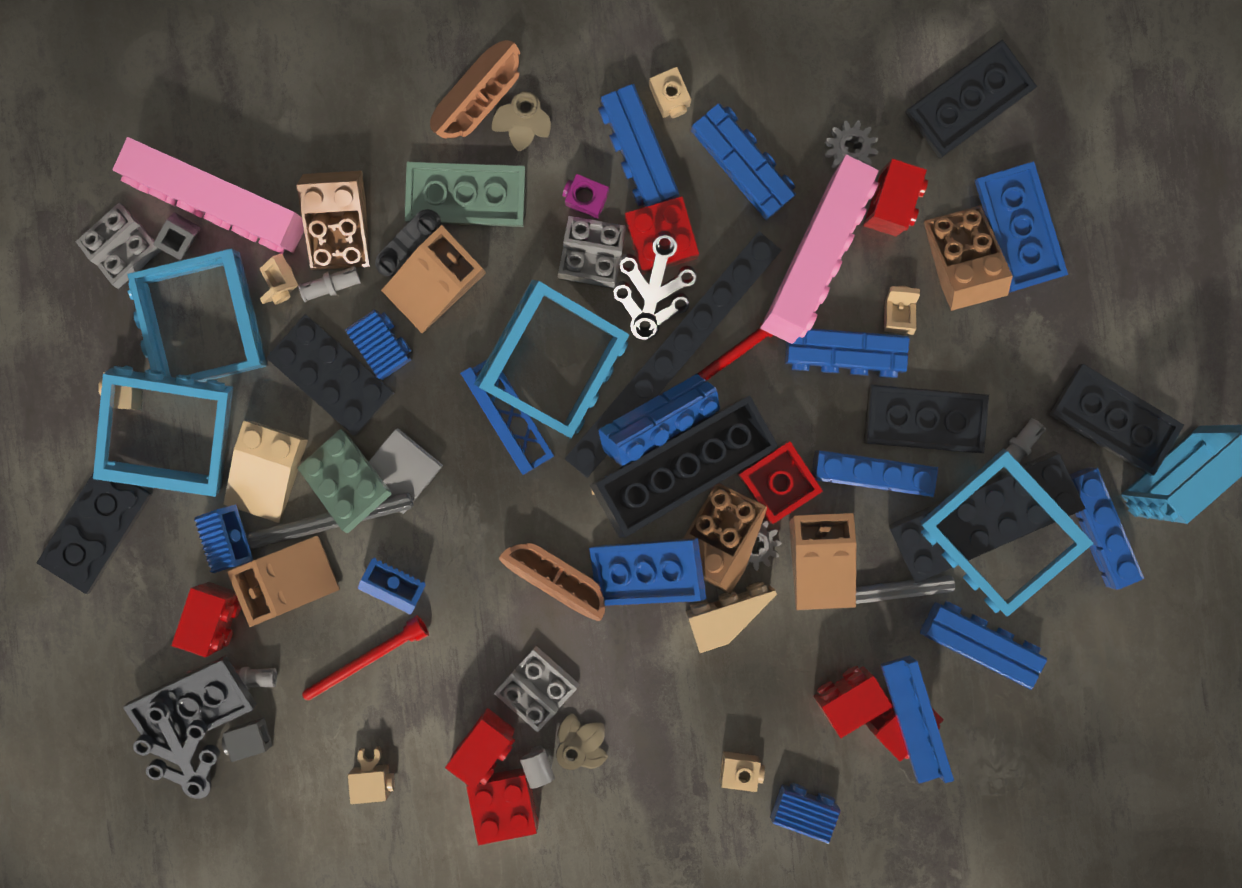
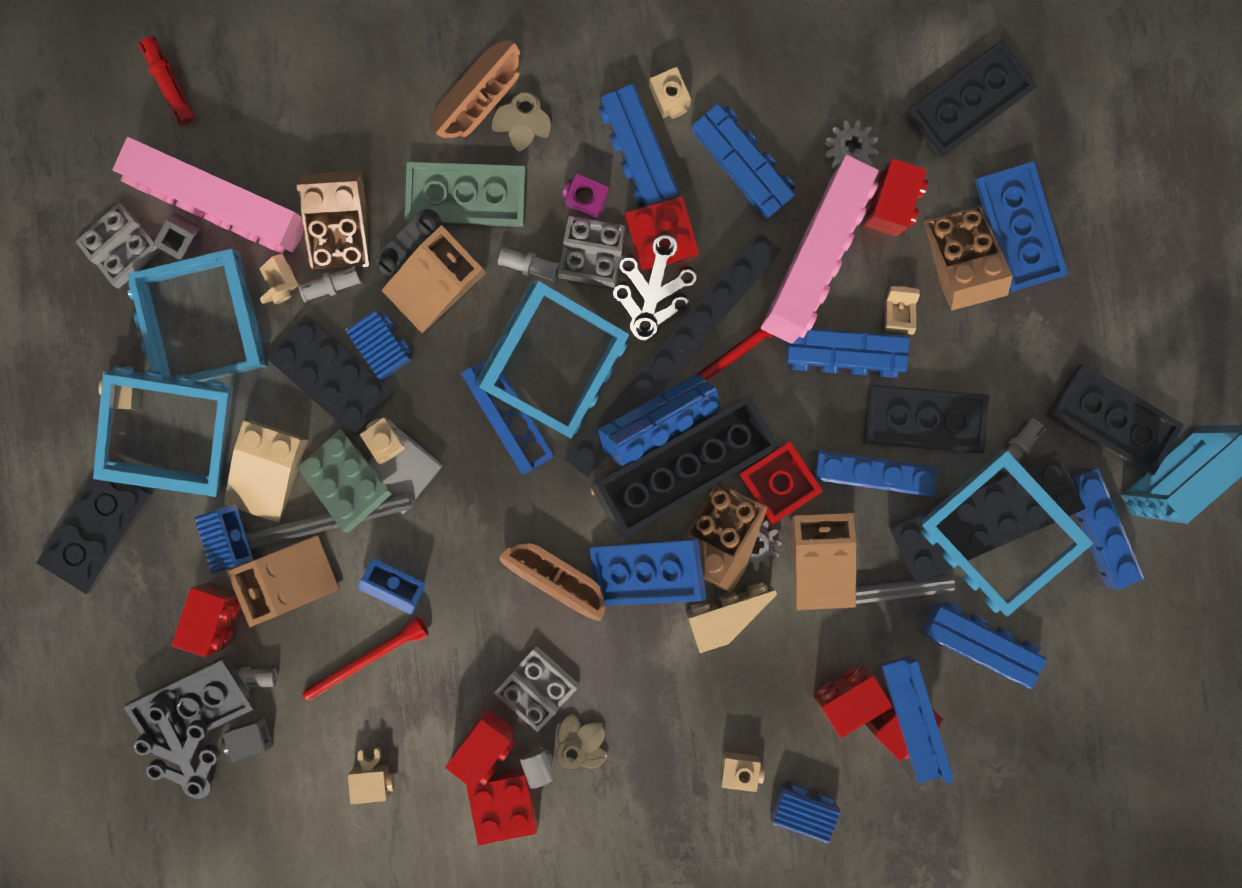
(162, 72): none -> red pin
(382, 440): none -> tan bracket
(528, 264): none -> light grey pin

